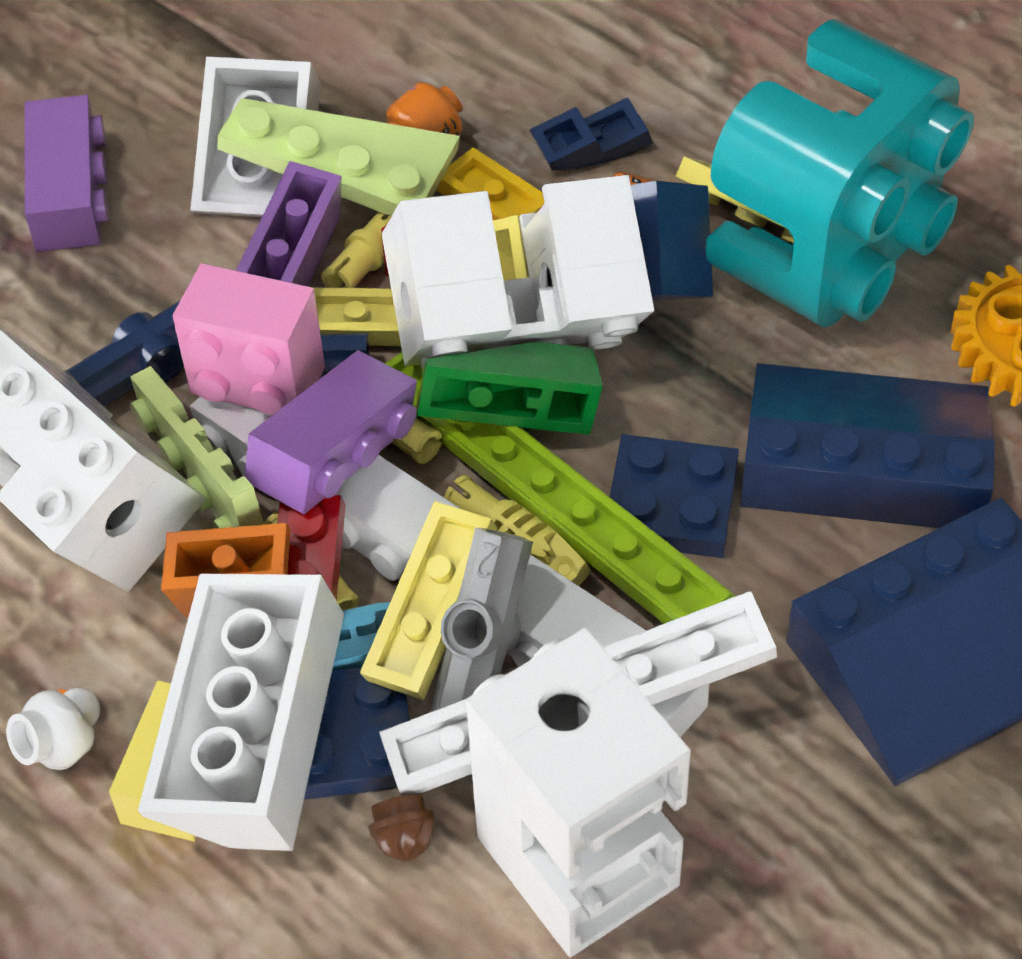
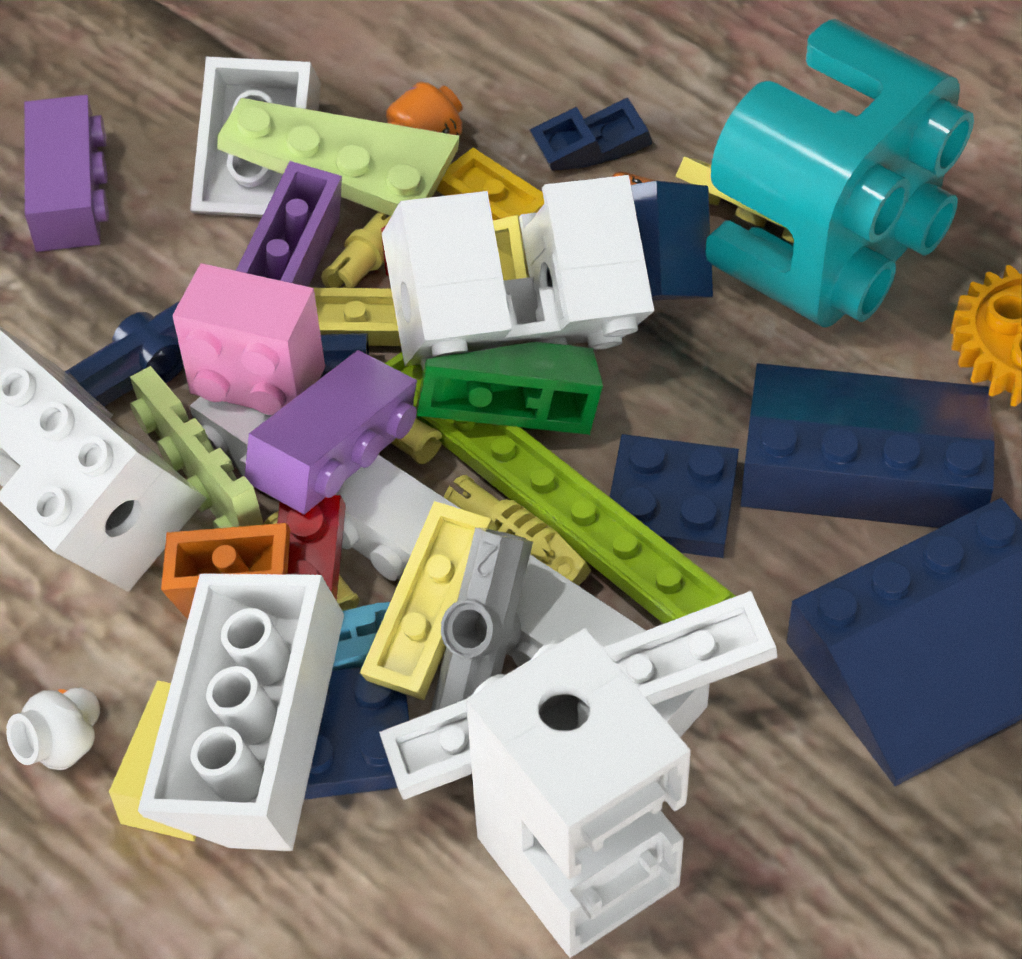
(402, 826): reddish brown plate -> none

